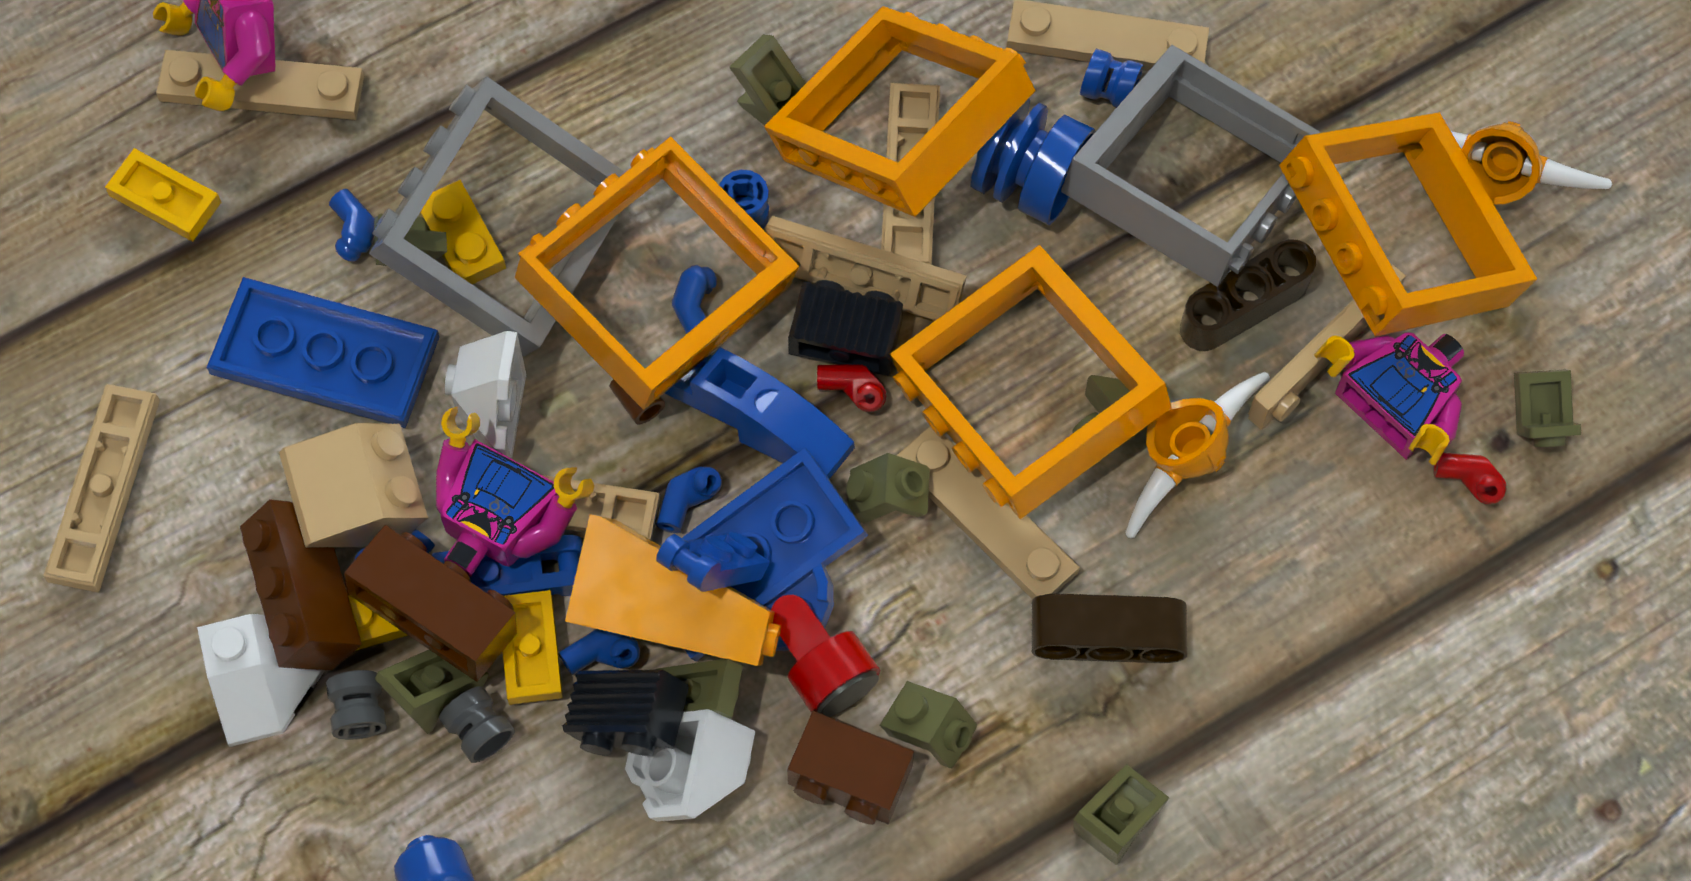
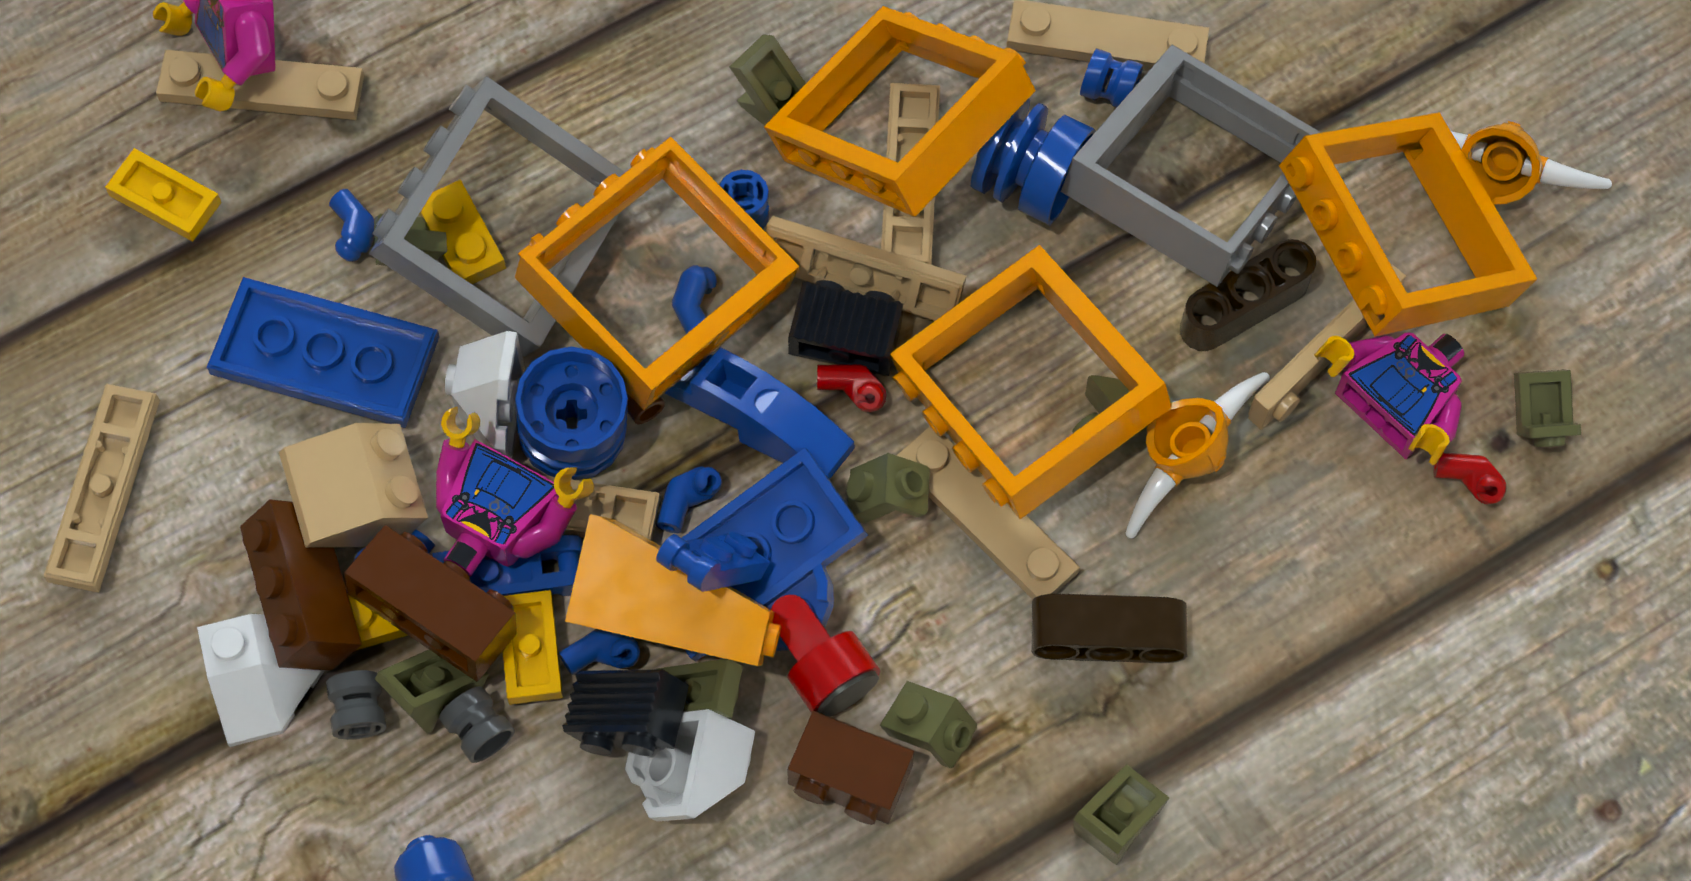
(565, 386): none -> blue wheel

